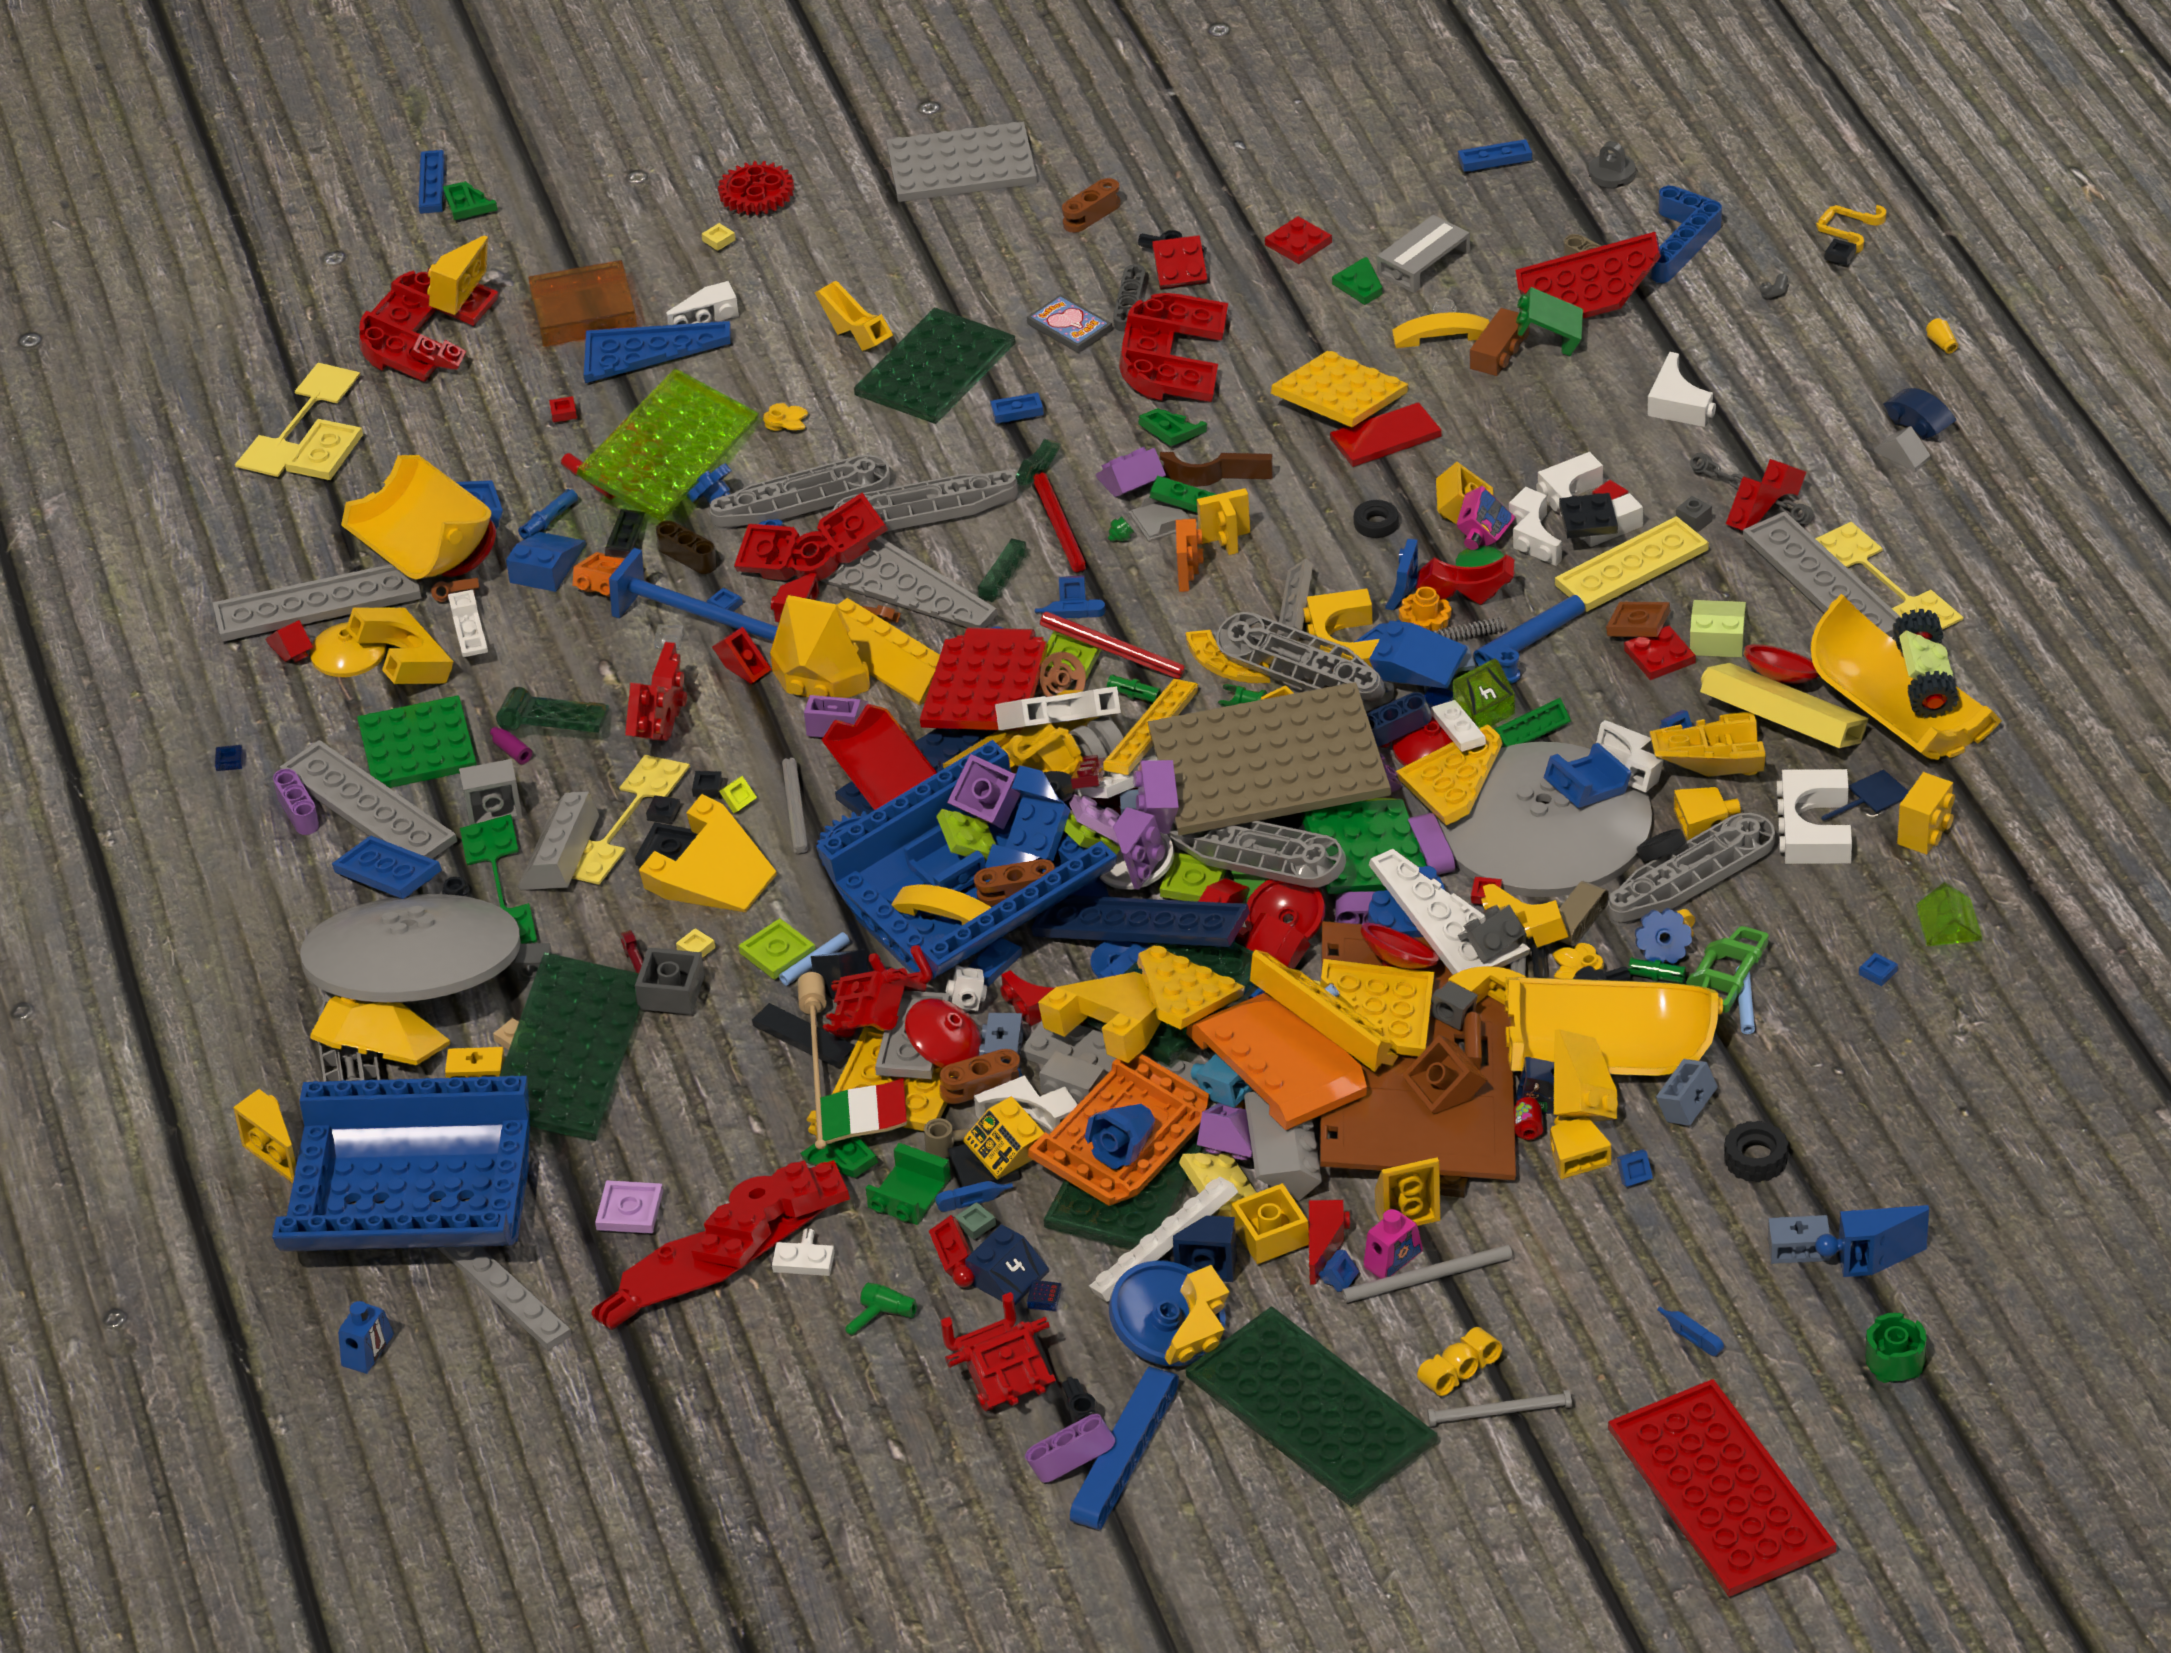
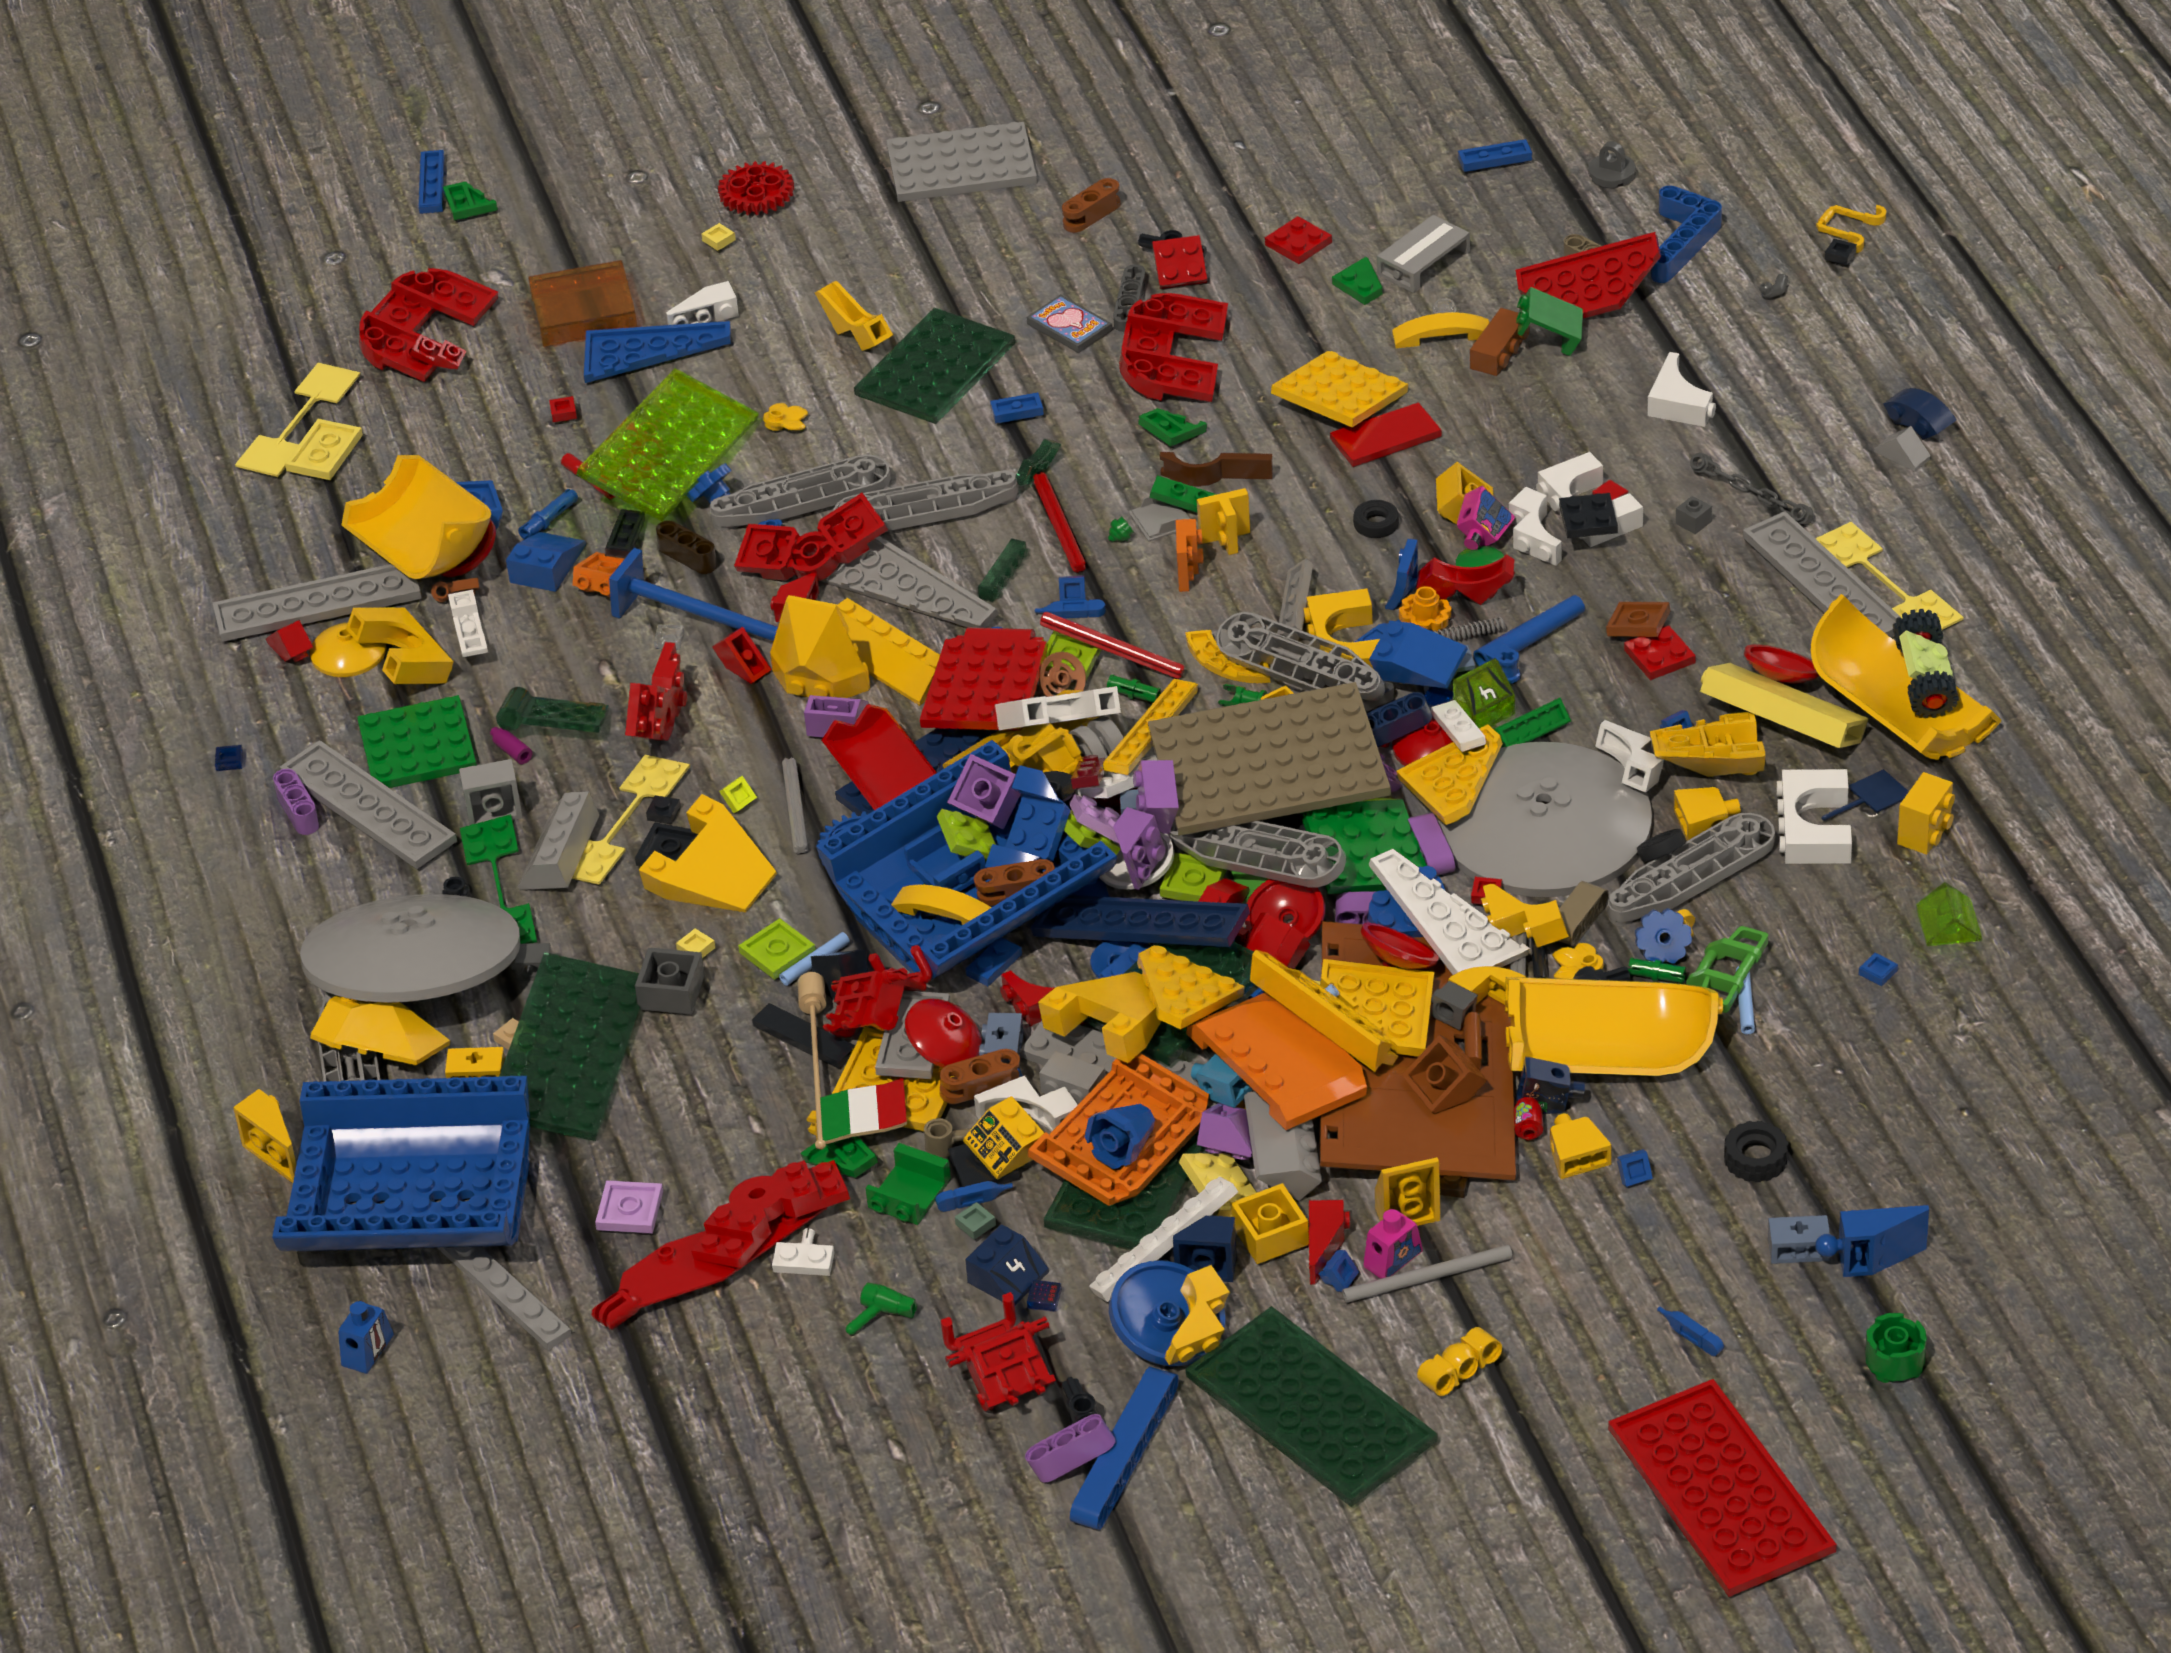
(386, 867): blue plate -> none
(457, 275): yellow slope -> none
(630, 948): dark red bar -> none
(707, 783): black plate -> none
(726, 600): blue tile -> none
(885, 613): dark orange bar -> none
(952, 1250): red plate -> none
(967, 988): white brick -> none
(1131, 471): medium lavender slope -> none
(1493, 931): dark grey bracket -> none
(1499, 1408): light grey bar -> none
(1582, 1079): yellow slope -> none
(1588, 778): blue panel -> none
(1632, 563): light yellow plate -> none
(1686, 1092): sand blue brick -> none
(1717, 628): yellowish green slope -> none
(1756, 497): red arch -> none
(1941, 334): yellow cone -> none

